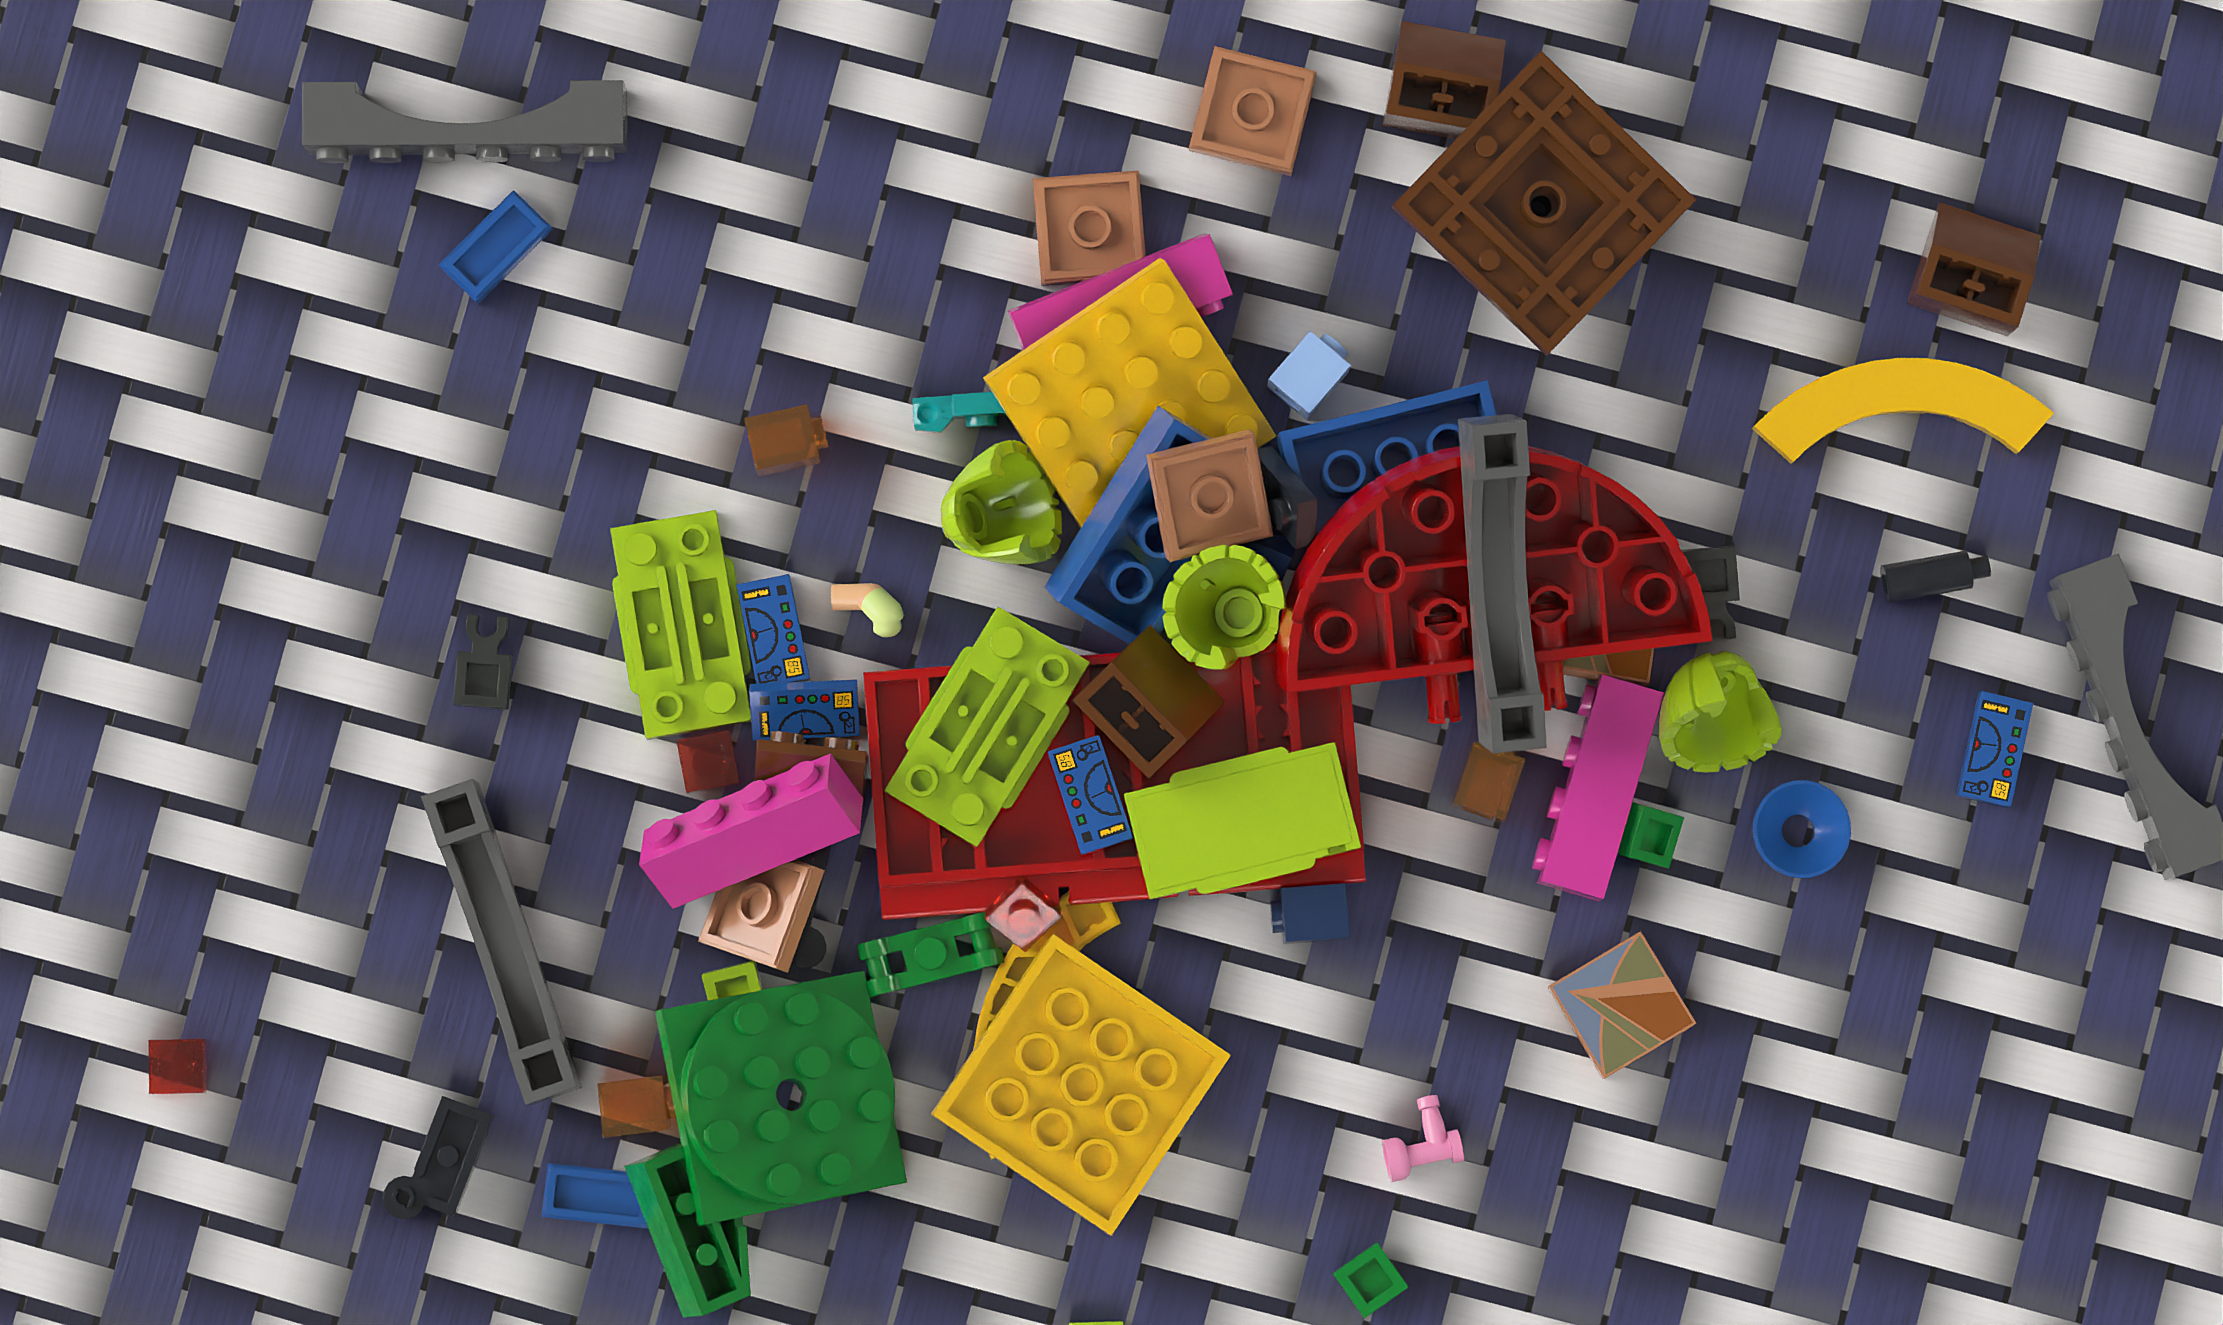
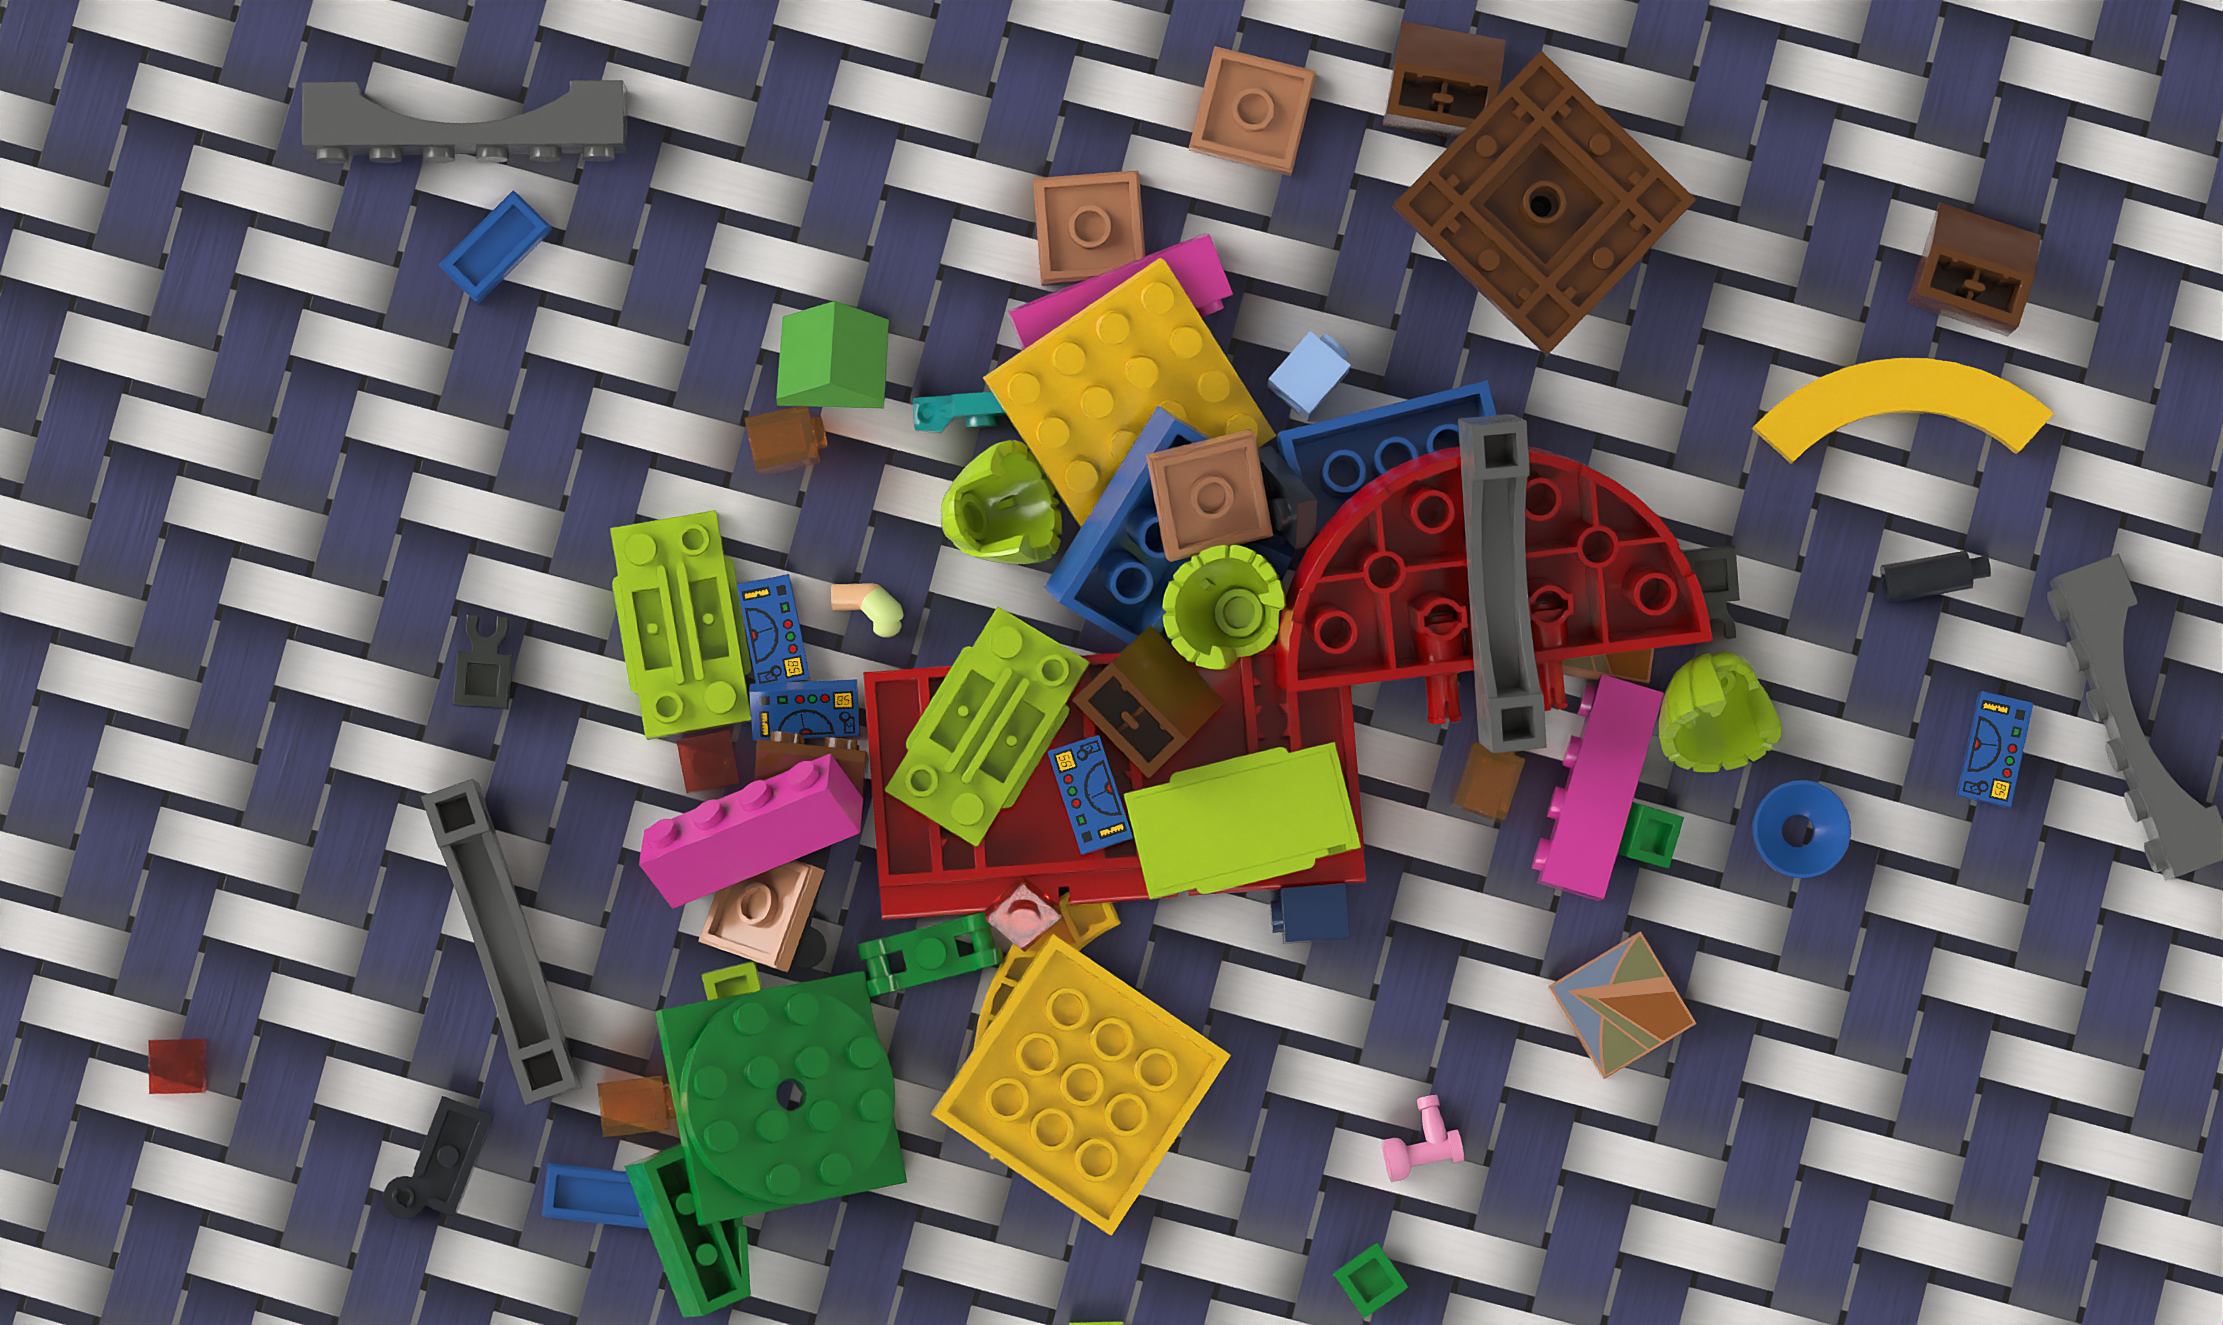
(833, 358): none -> bright green slope

